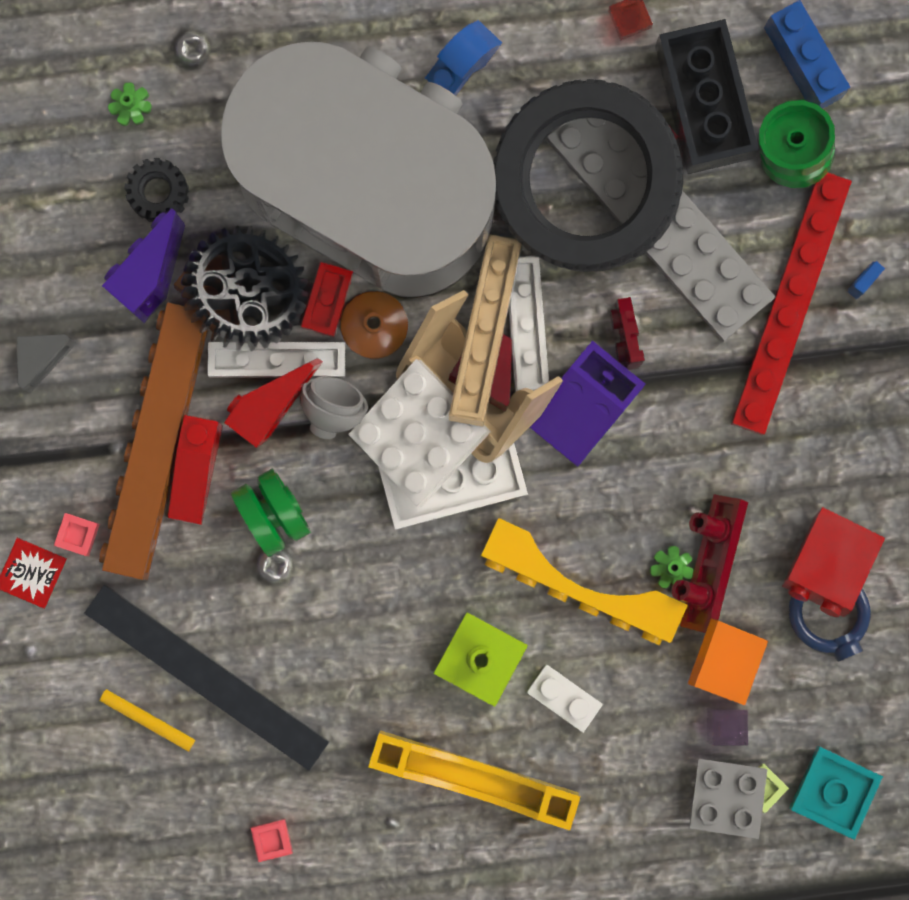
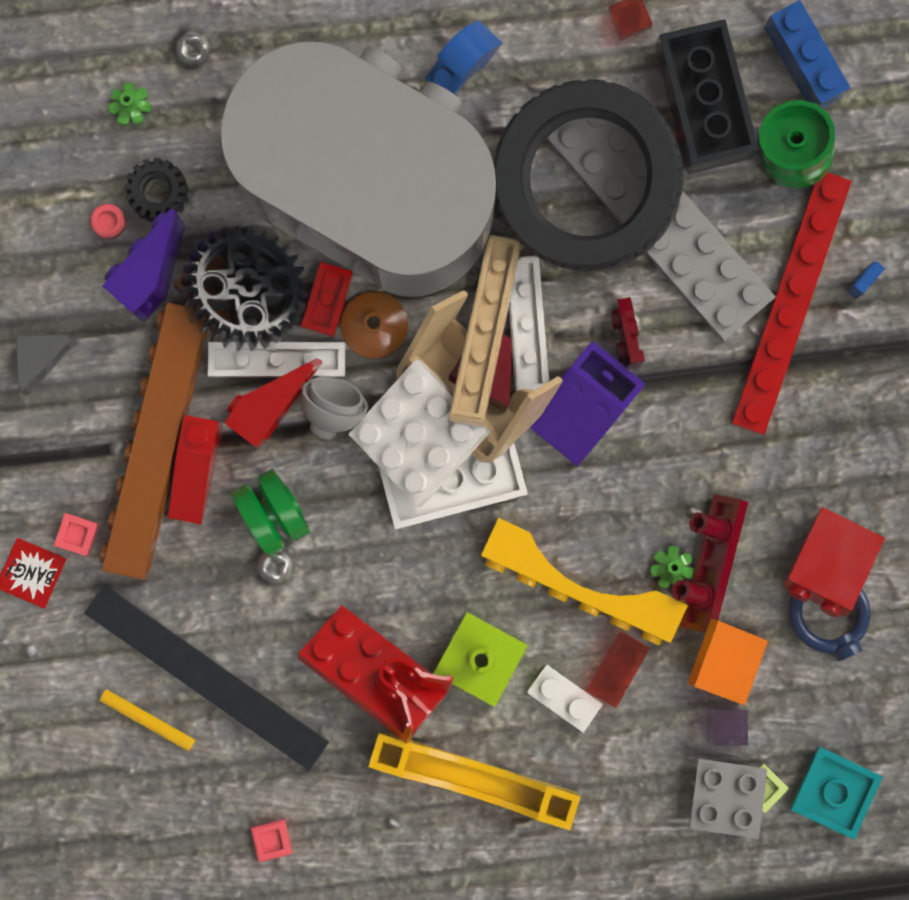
(108, 221): none -> coral tile
(374, 673): none -> red plate
(617, 669): none -> clear red plate

